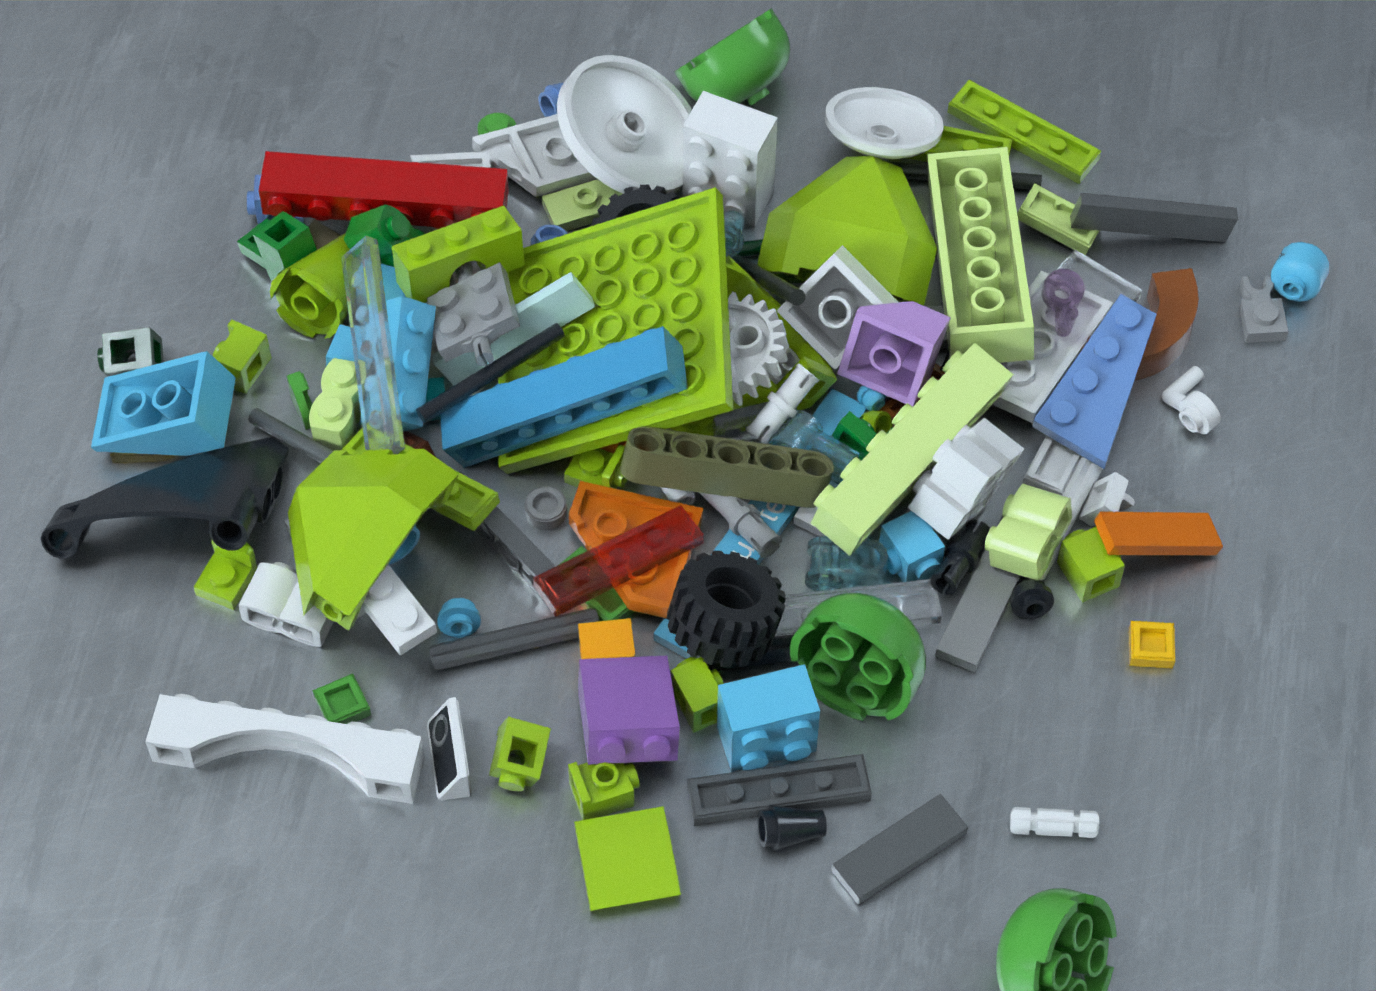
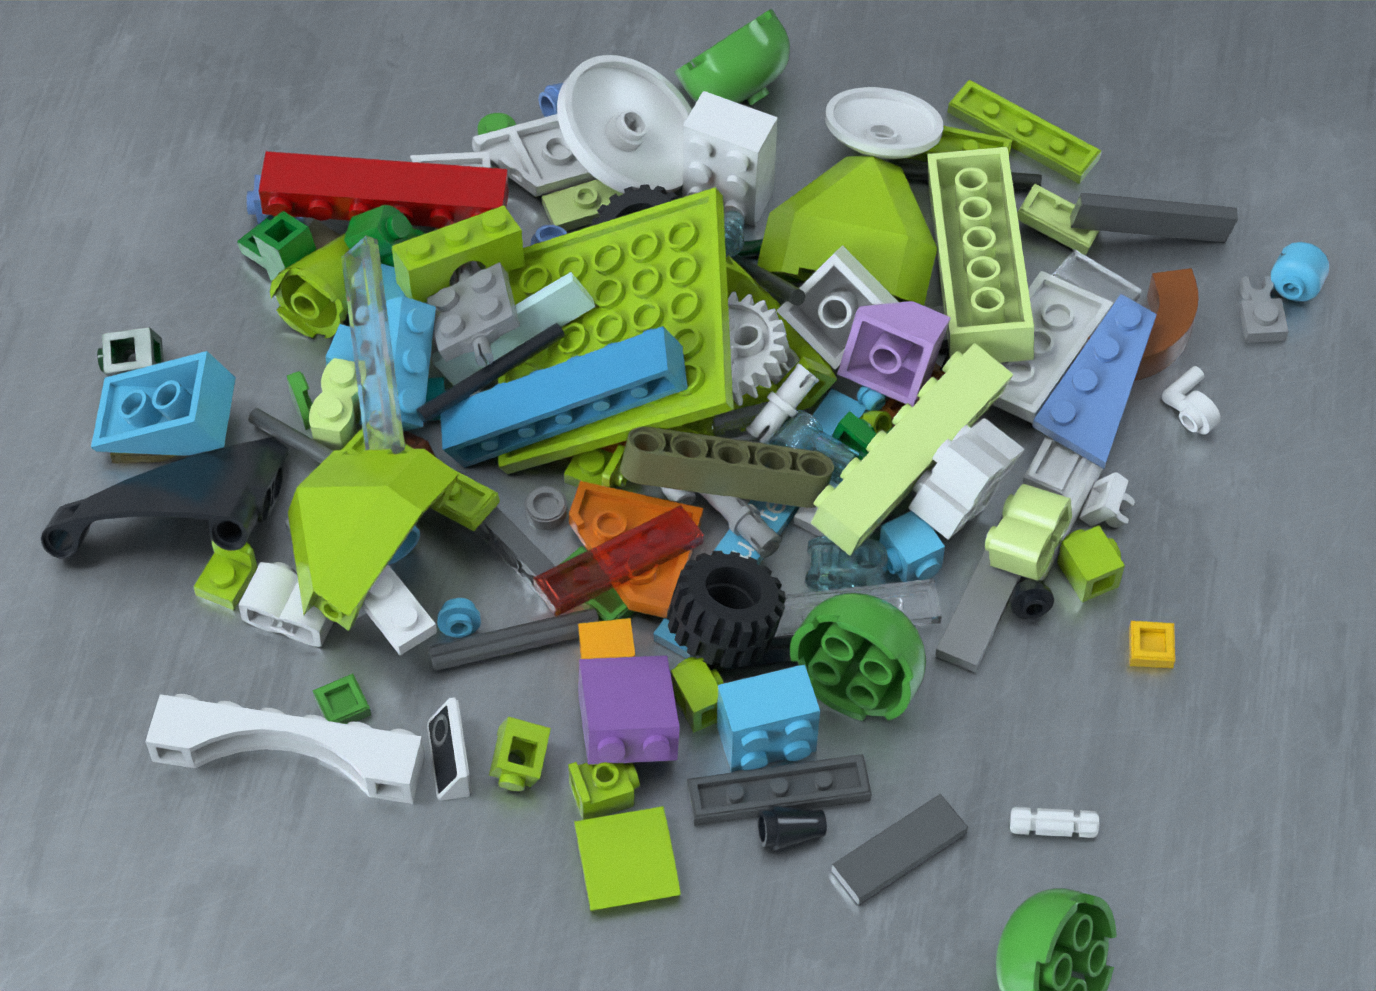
(243, 354): lime brick -> none
(960, 557): black pin -> none
(1065, 309): clear purple plate -> none
(1158, 533): orange tile -> none

